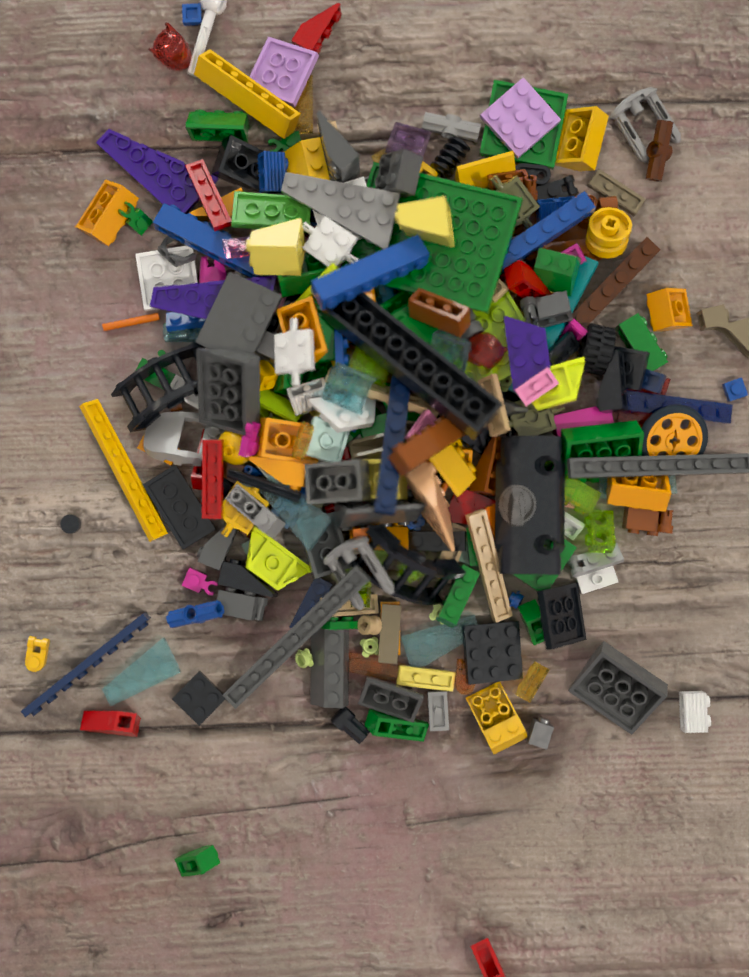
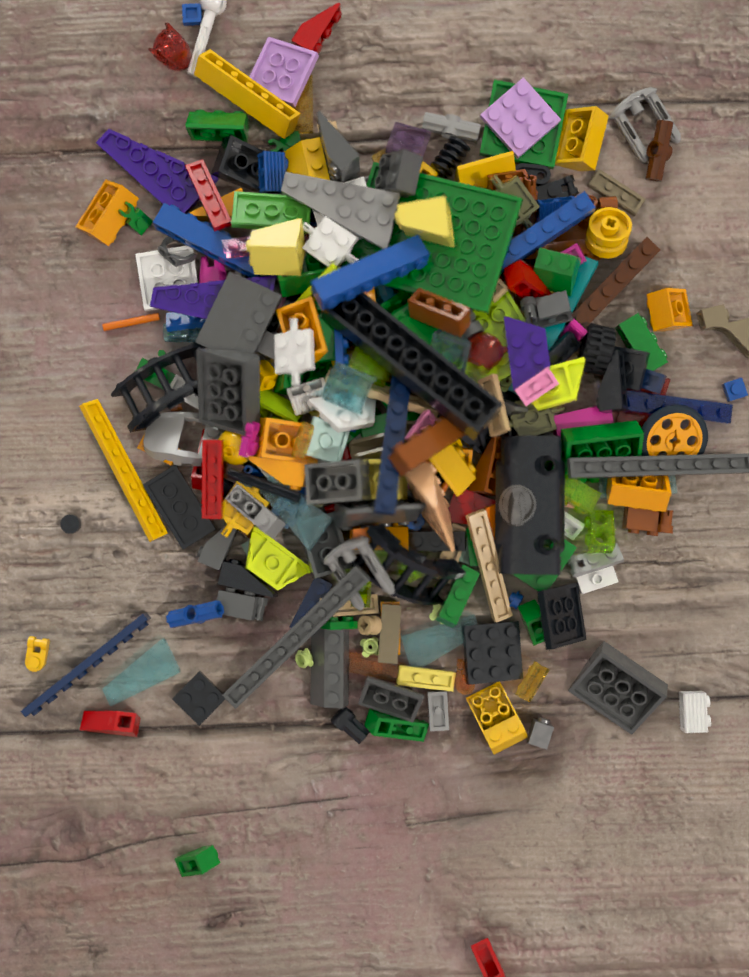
(197, 581): dark pink plate -> none

